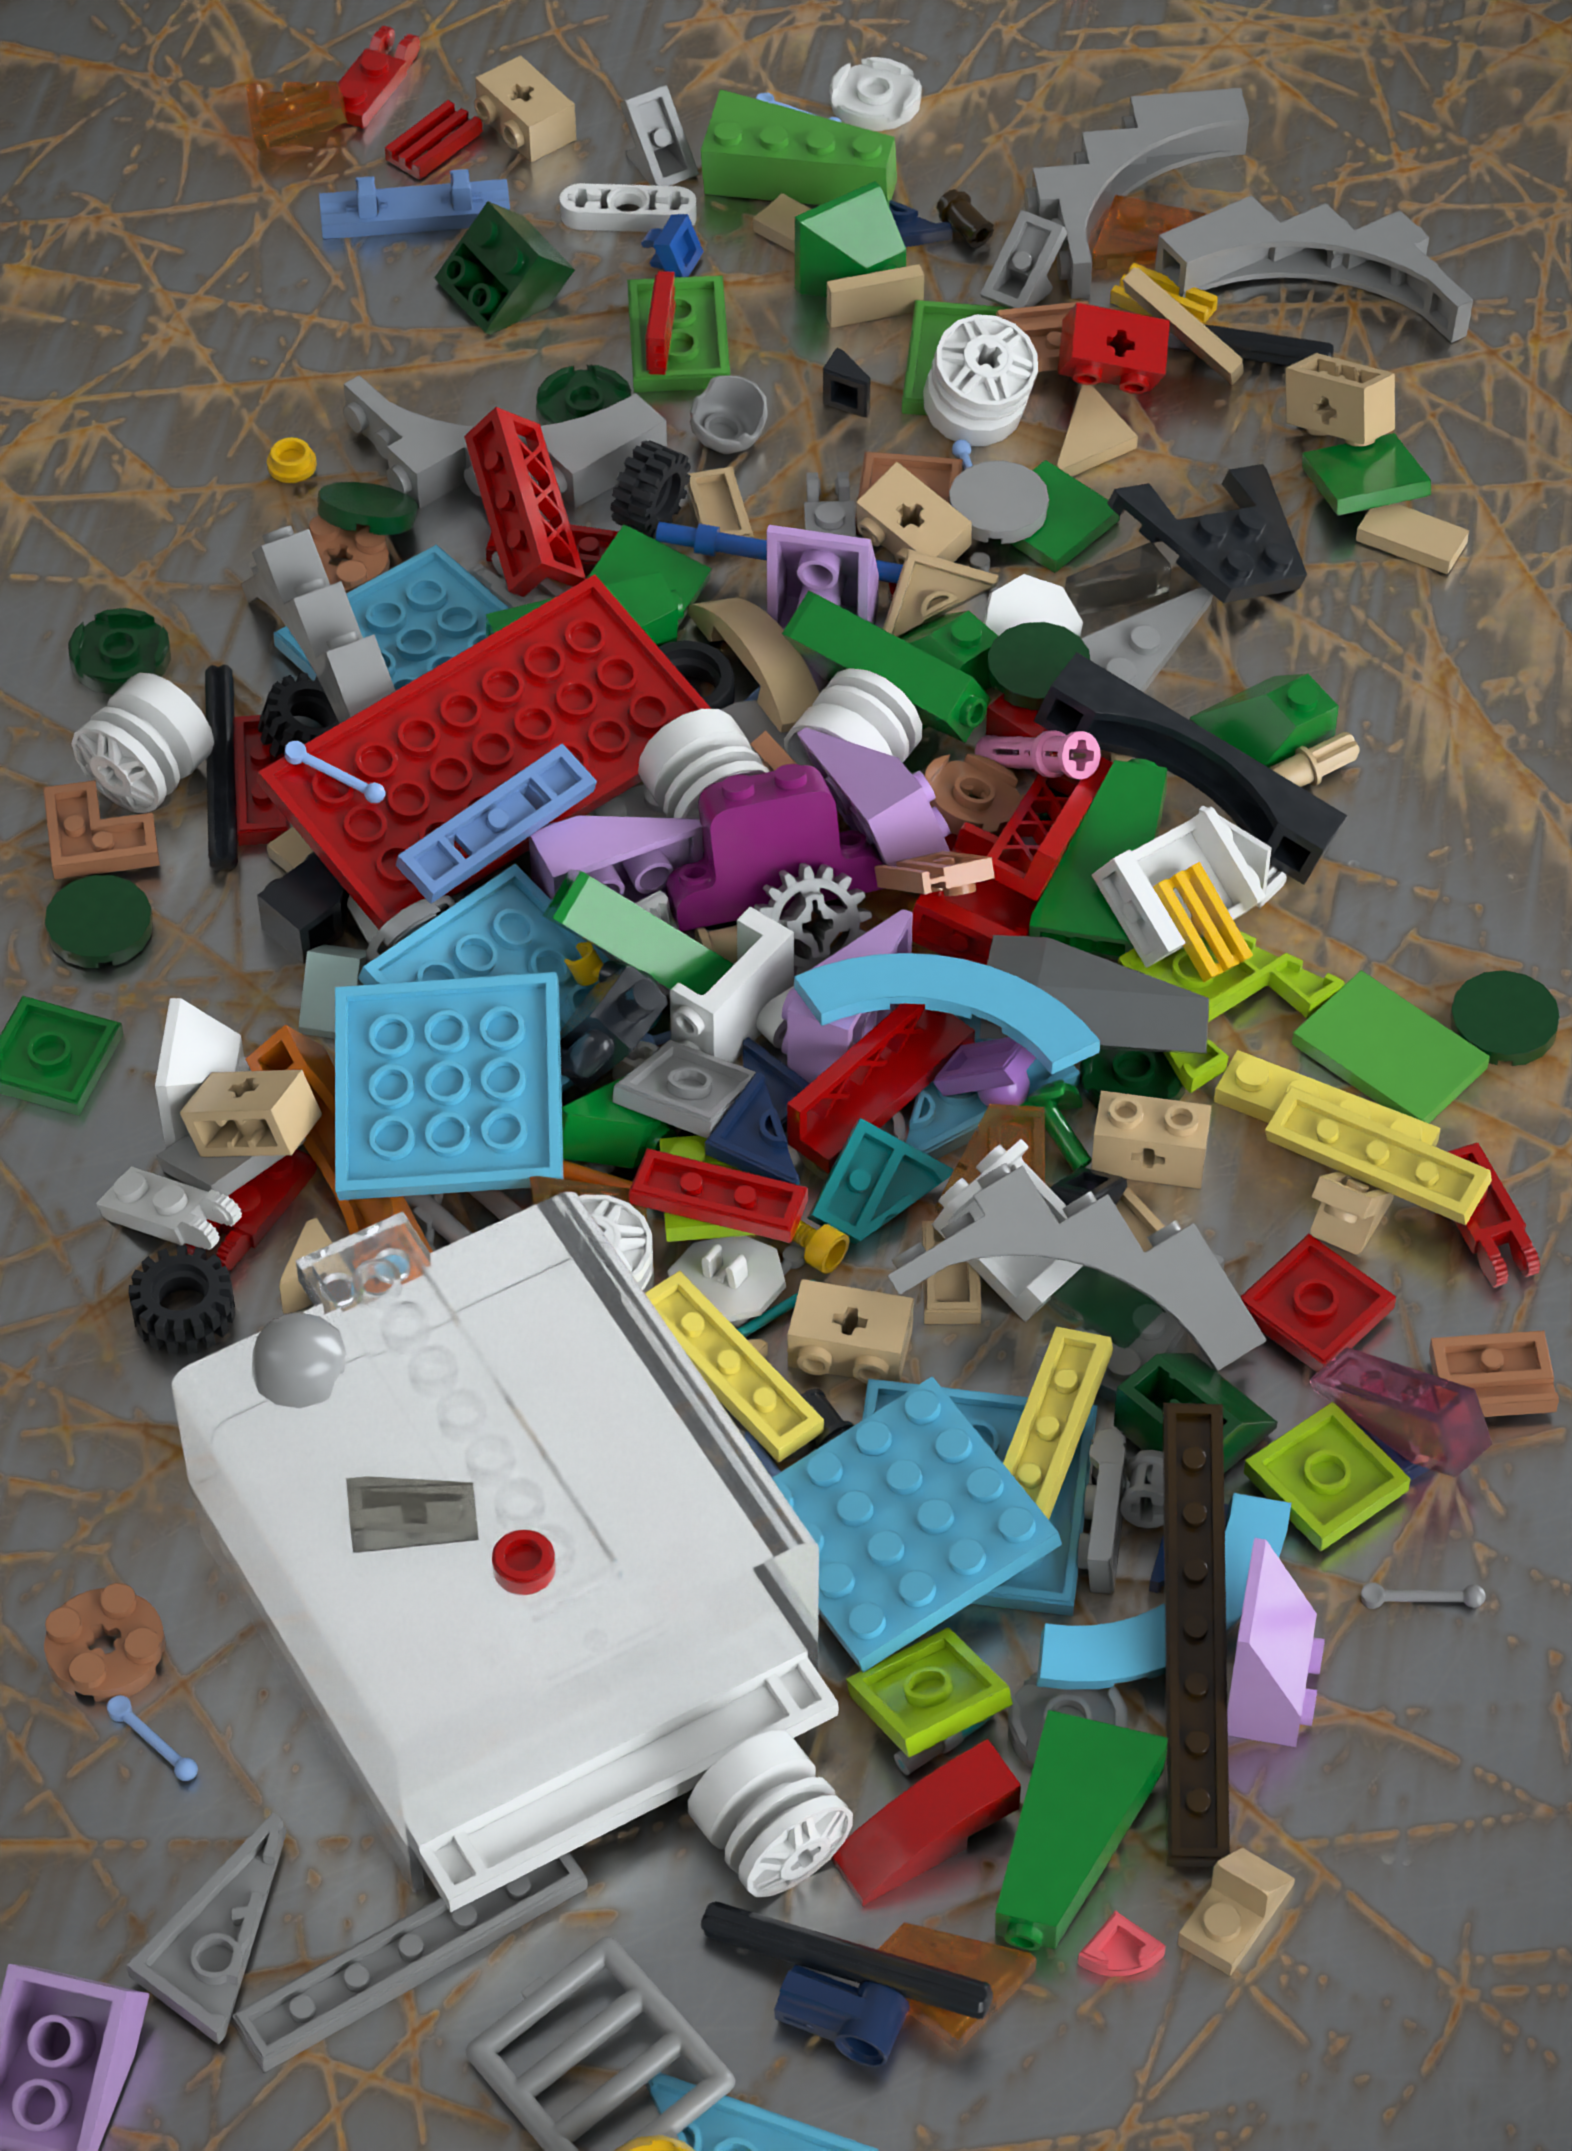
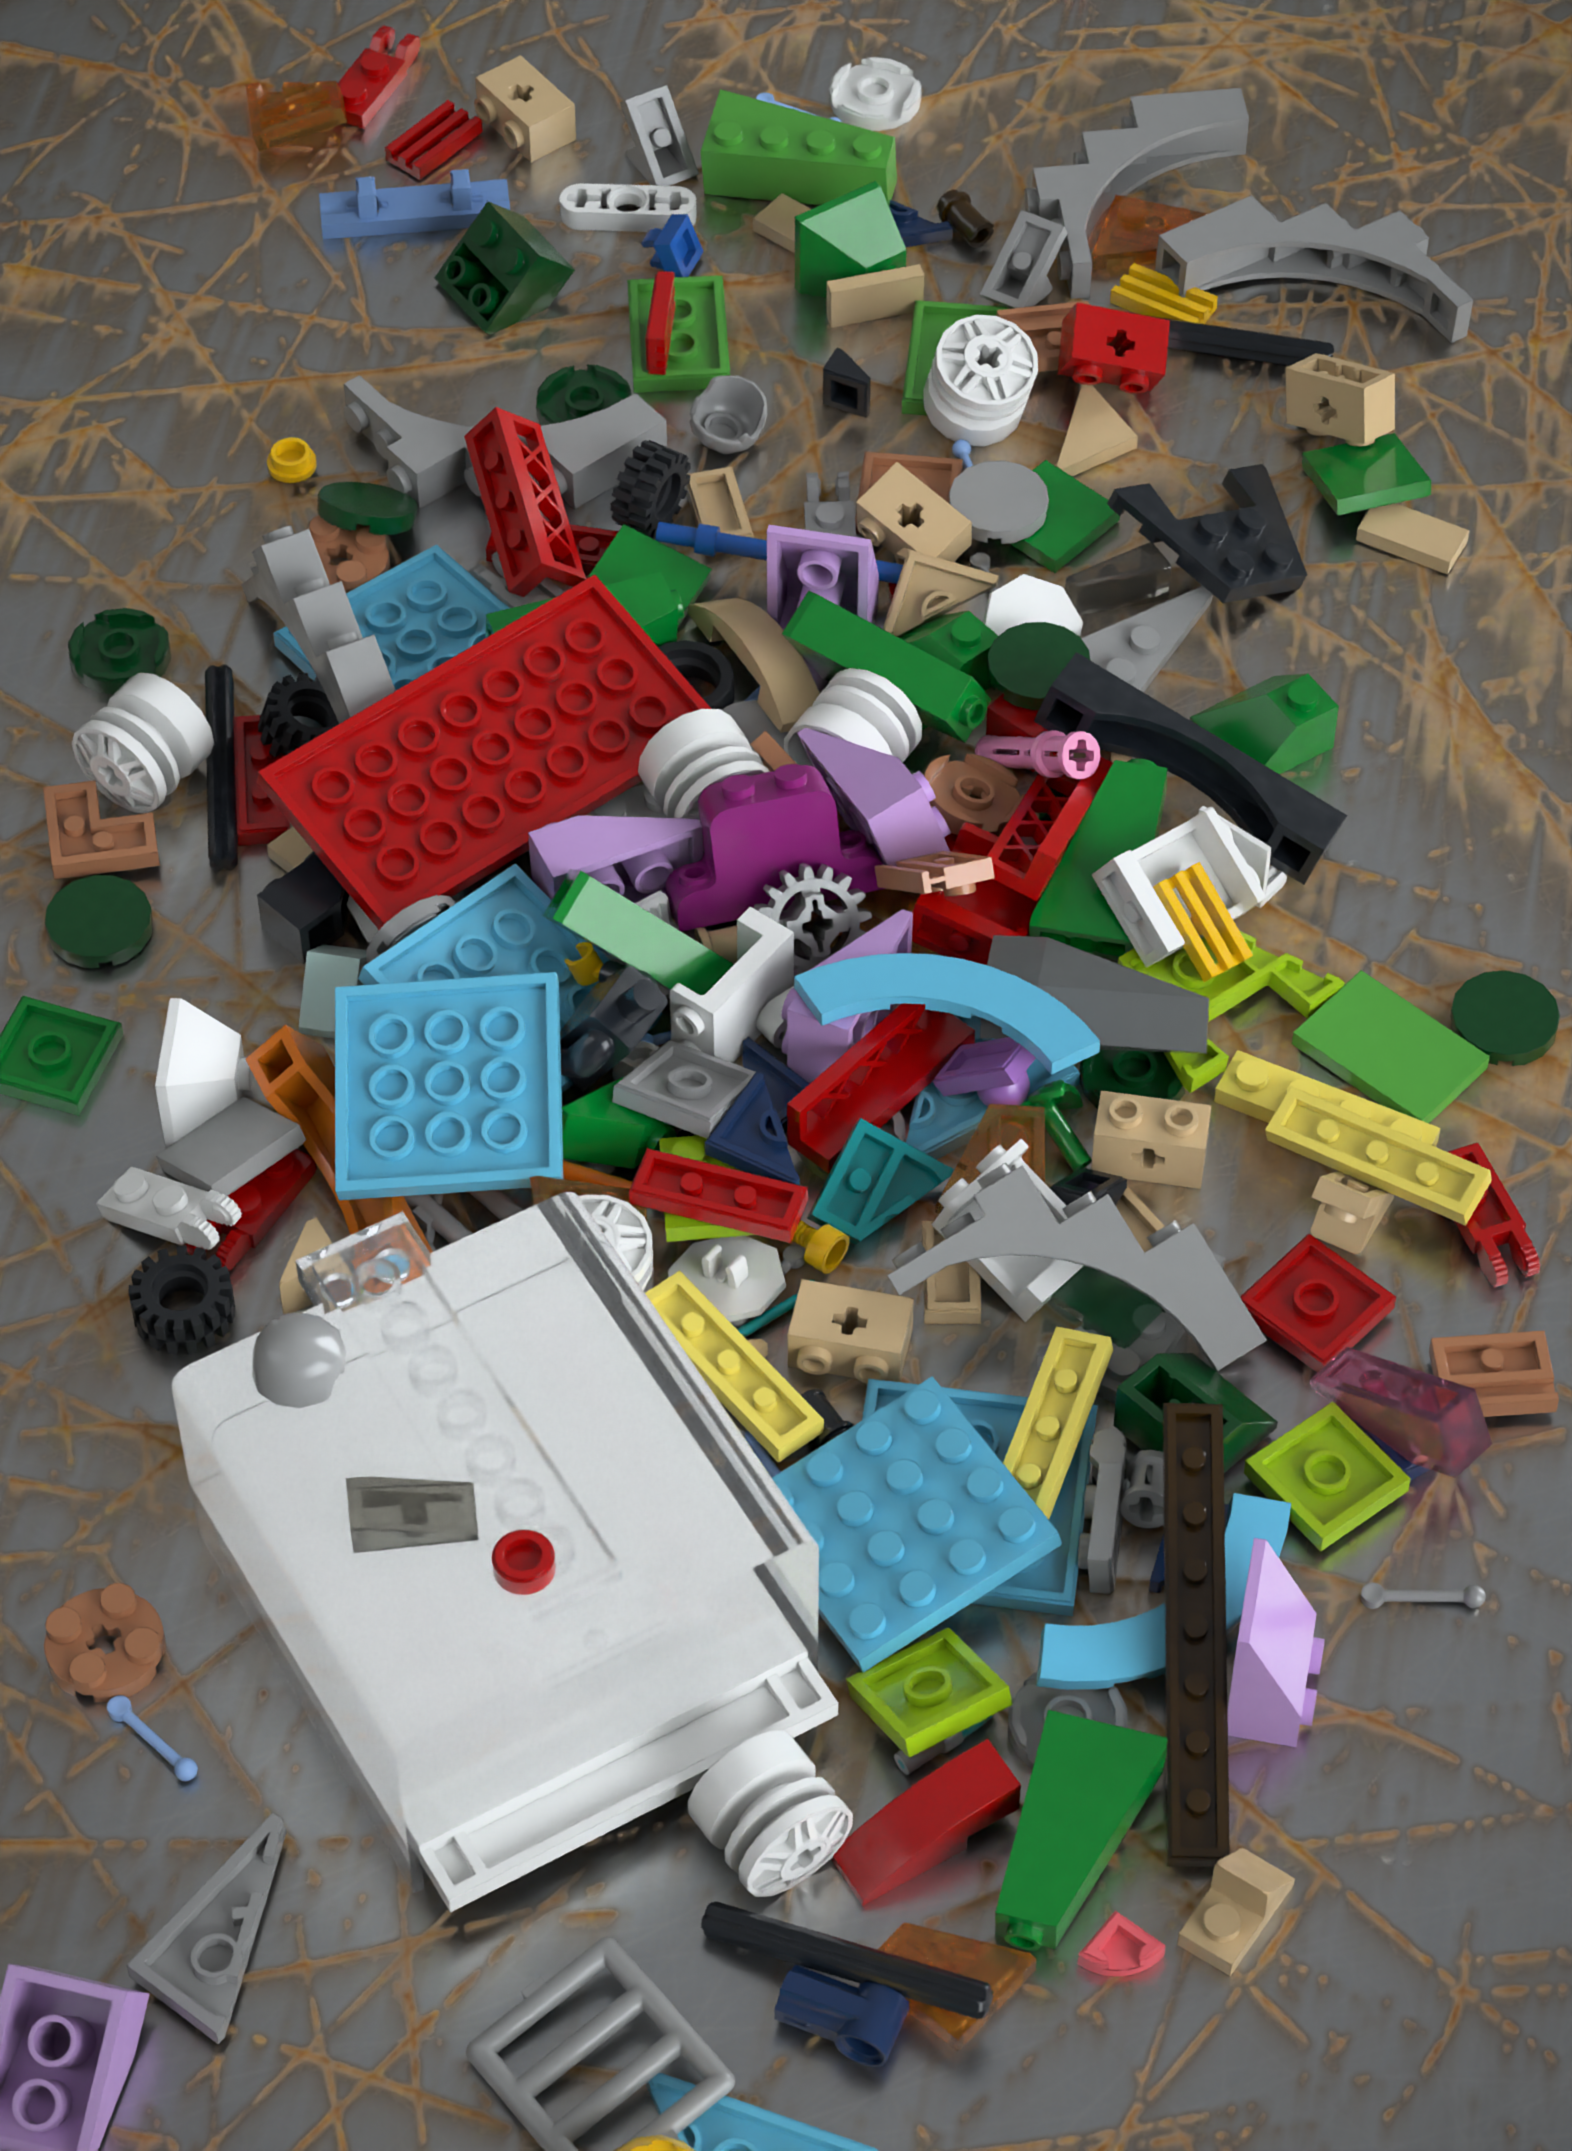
(251, 1113): tan brick -> none
(296, 753): light blue hinge -> none
(396, 1962): light grey tile -> none
(496, 823): medium blue hinge -> none
(1184, 325): tan tile -> none
(1313, 763): tan axle -> none

